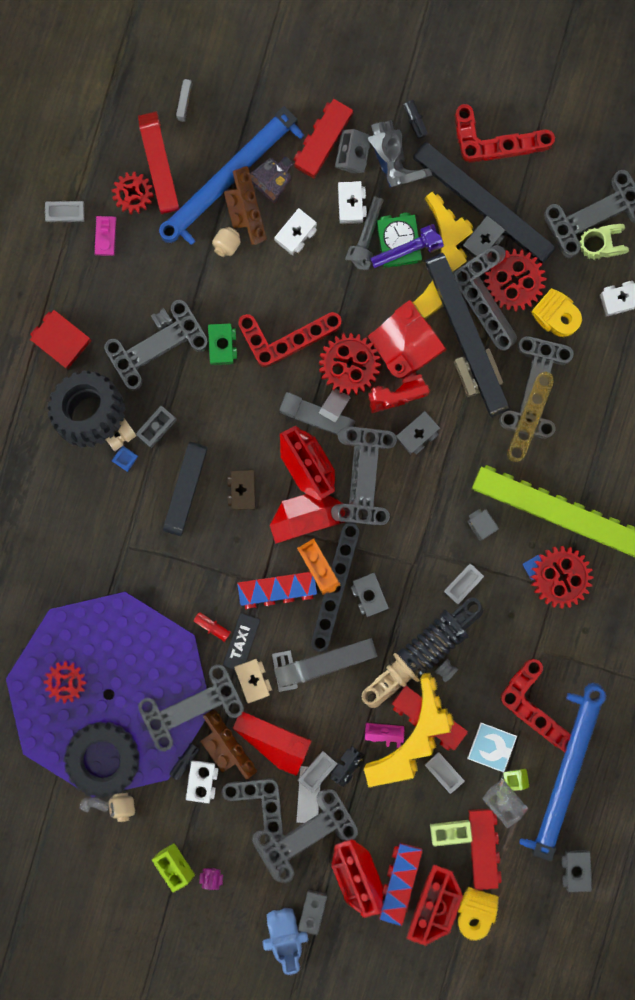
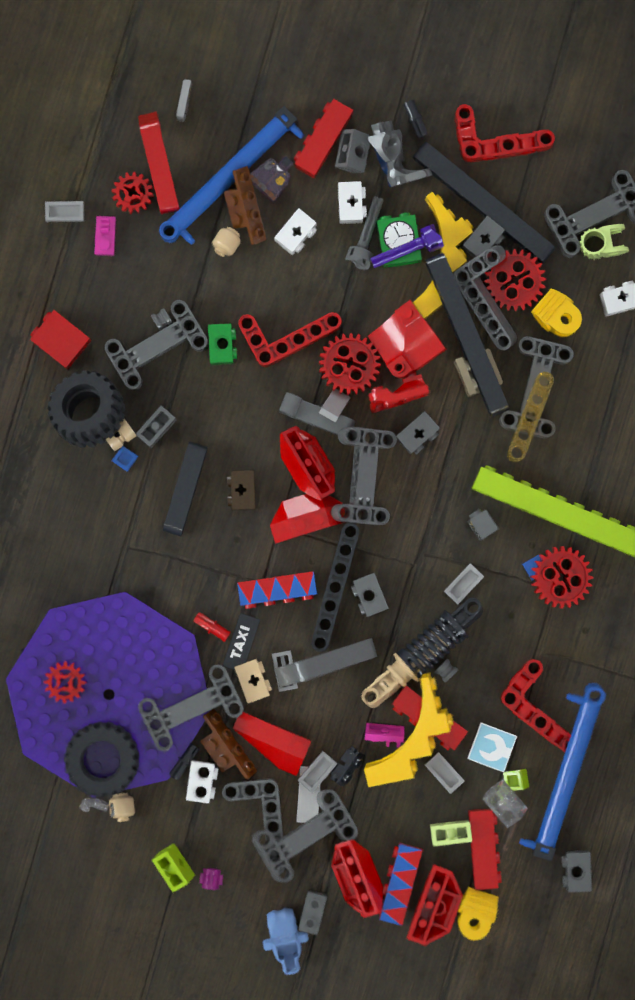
(318, 566): orange plate -> none

